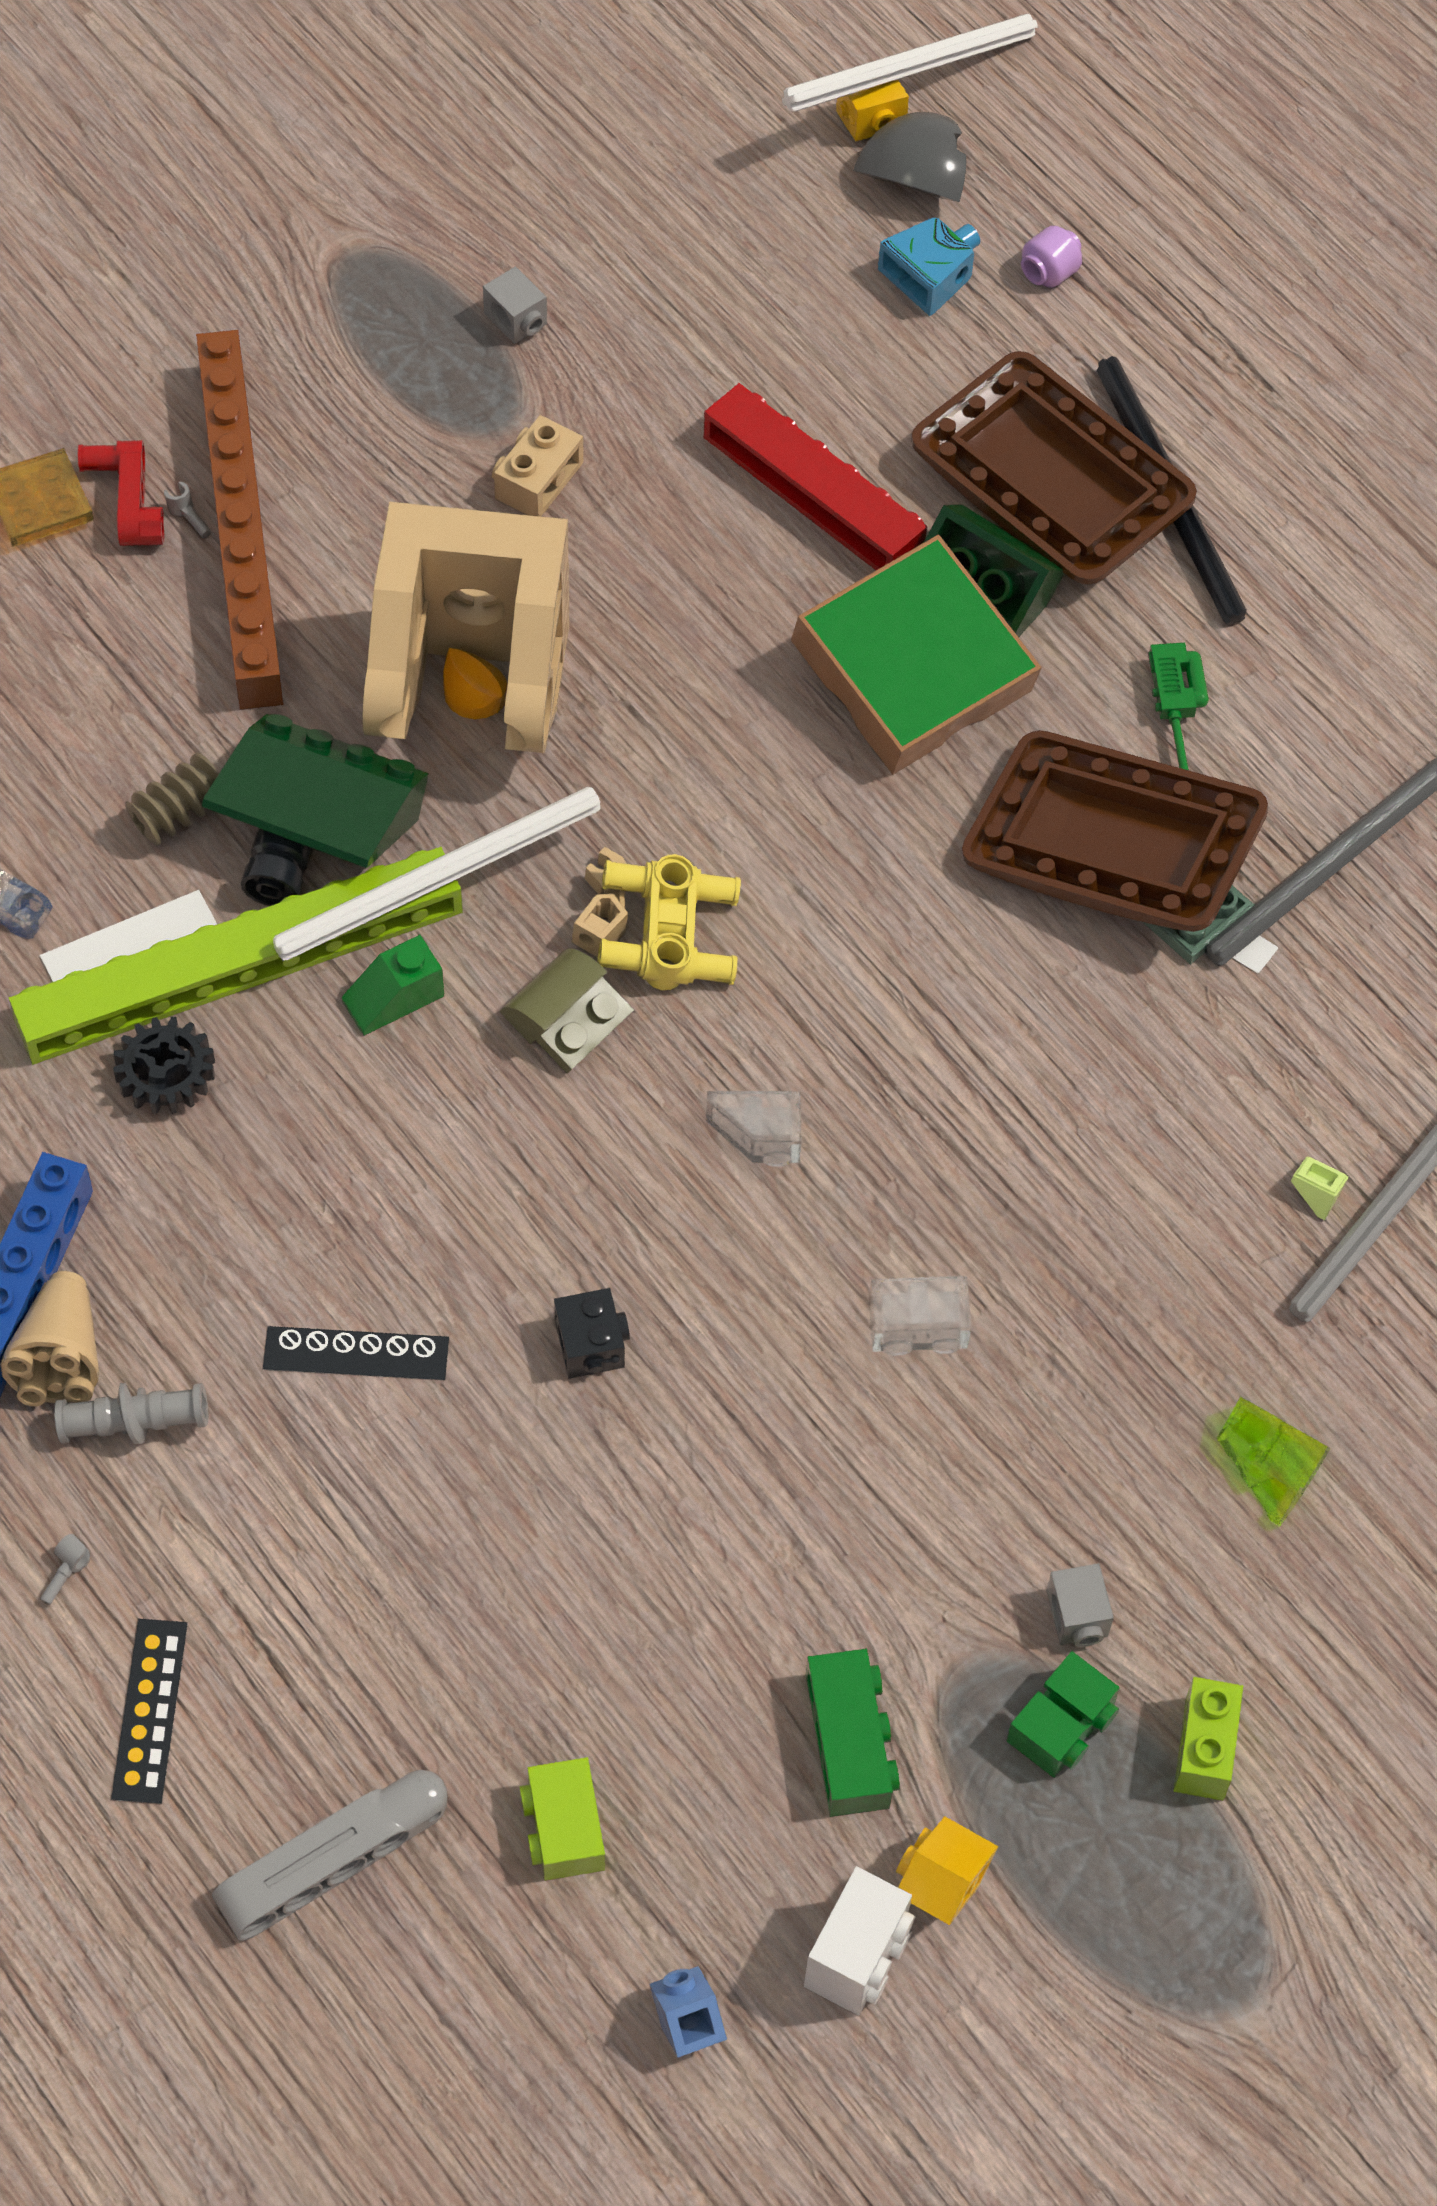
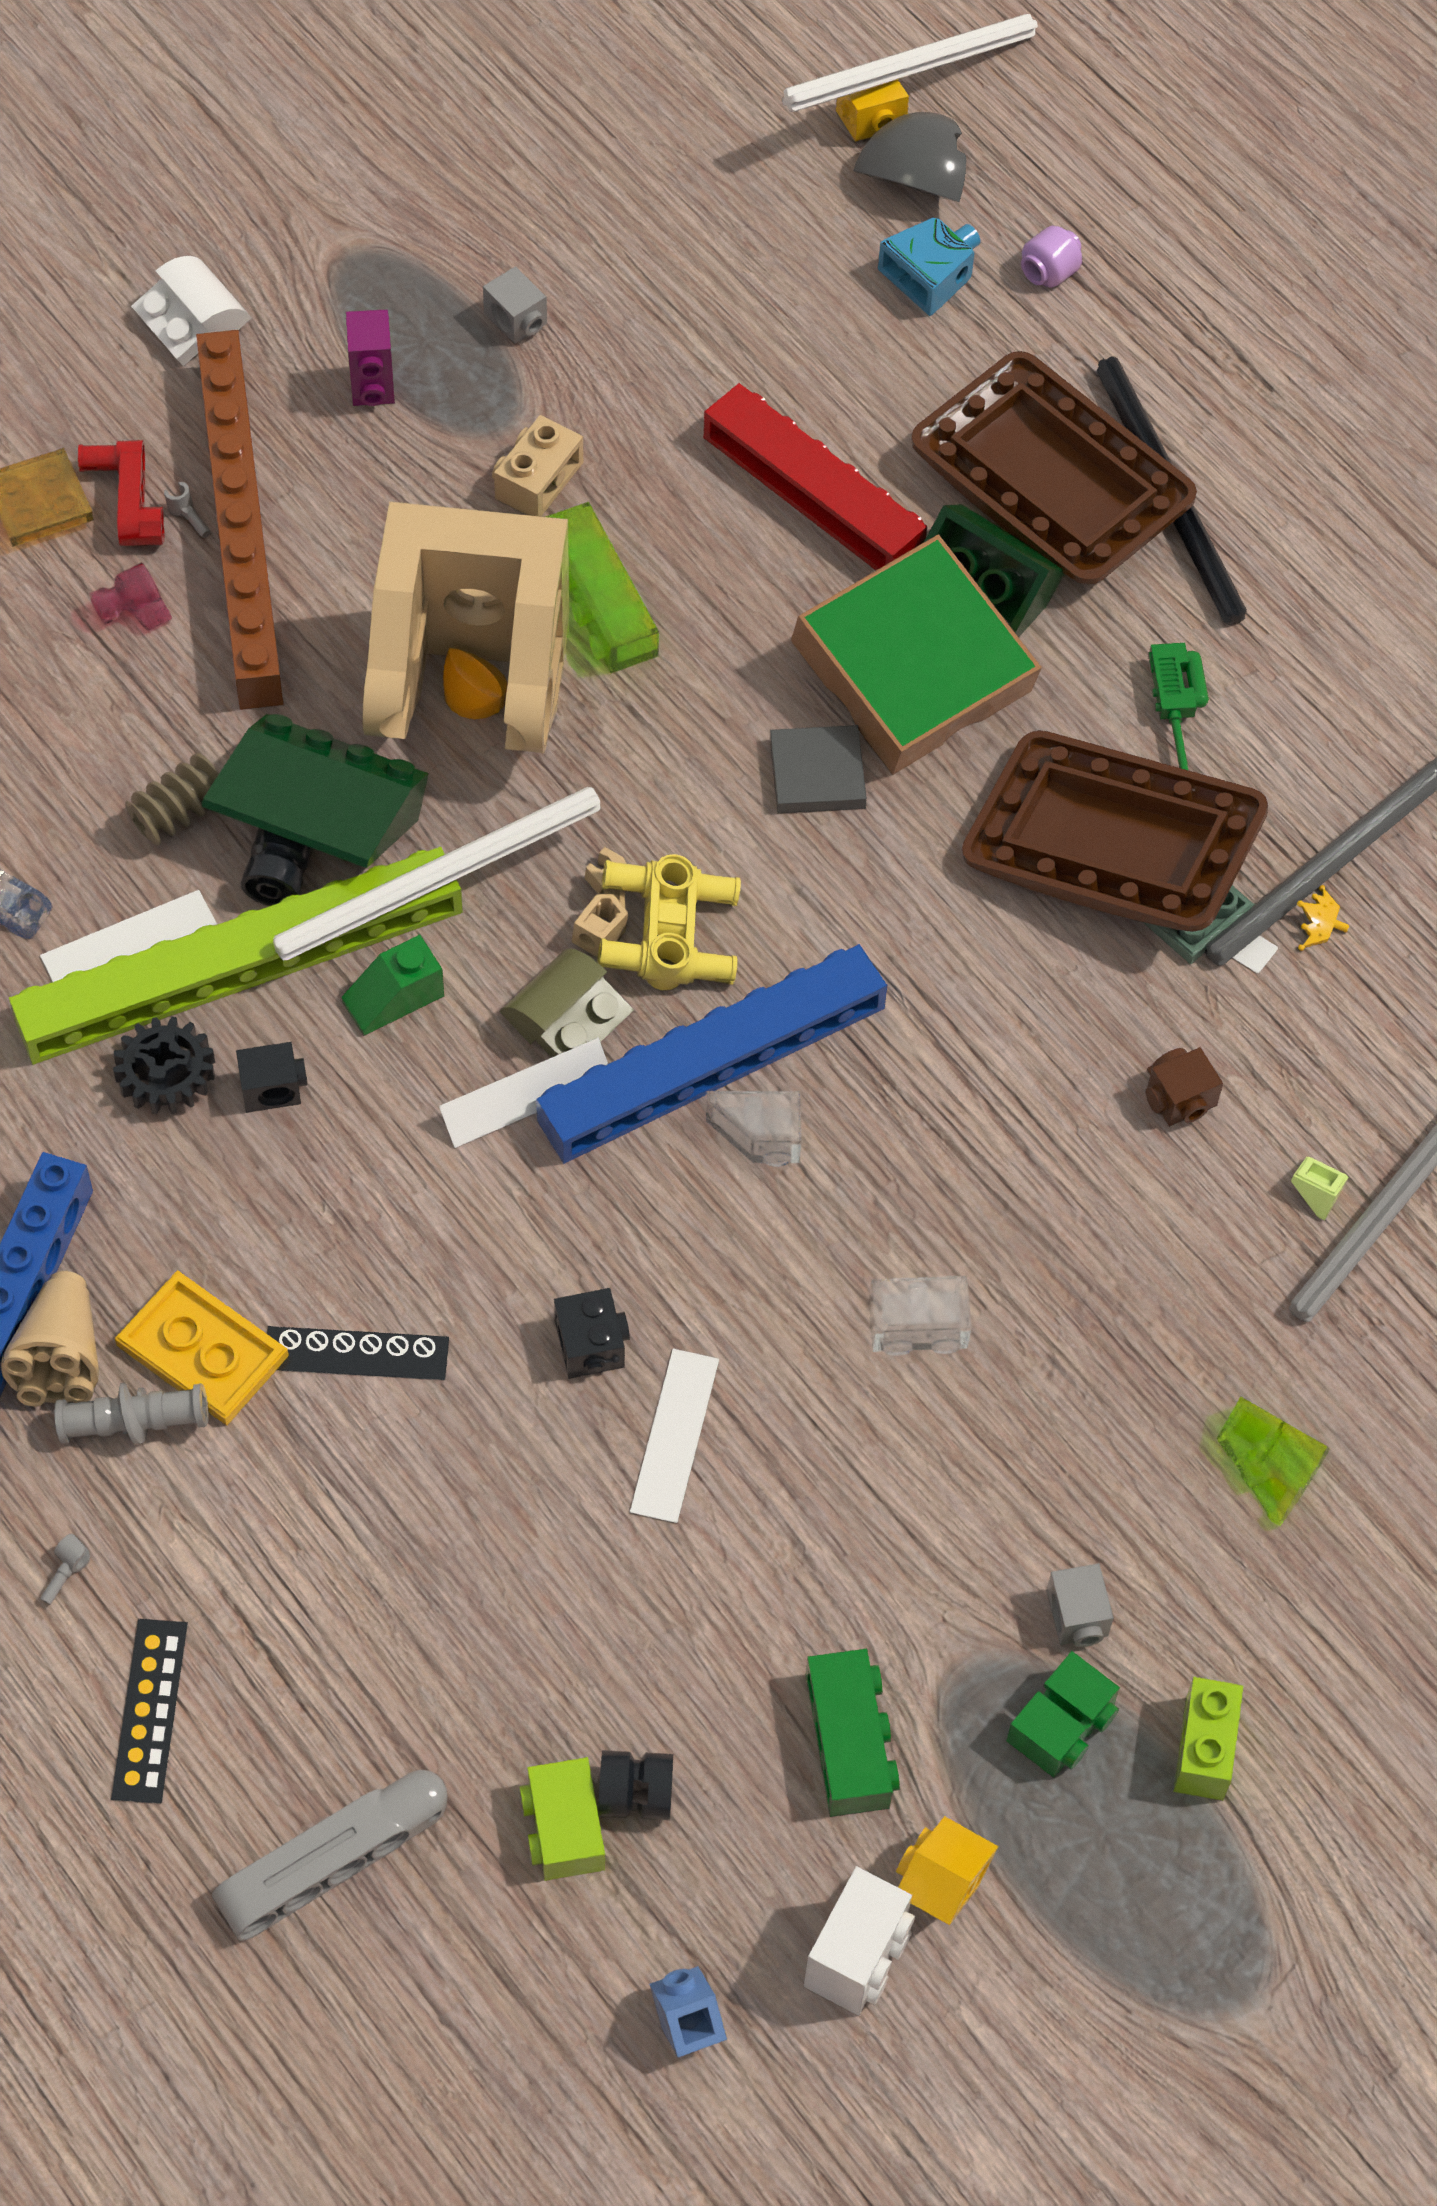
(134, 592): none -> clear pink piece
(186, 304): none -> white brick
(198, 1339): none -> yellow tile
(270, 1076): none -> black brick
(370, 357): none -> magenta brick
(515, 1095): none -> white sticker
(605, 594): none -> clear neon green brick
(617, 1790): none -> black wheel
(674, 1436): none -> white sticker
(710, 1053): none -> blue brick
(817, 769): none -> dark grey tile
(1183, 1086): none -> reddish brown brick
(1322, 919): none -> yellow piece

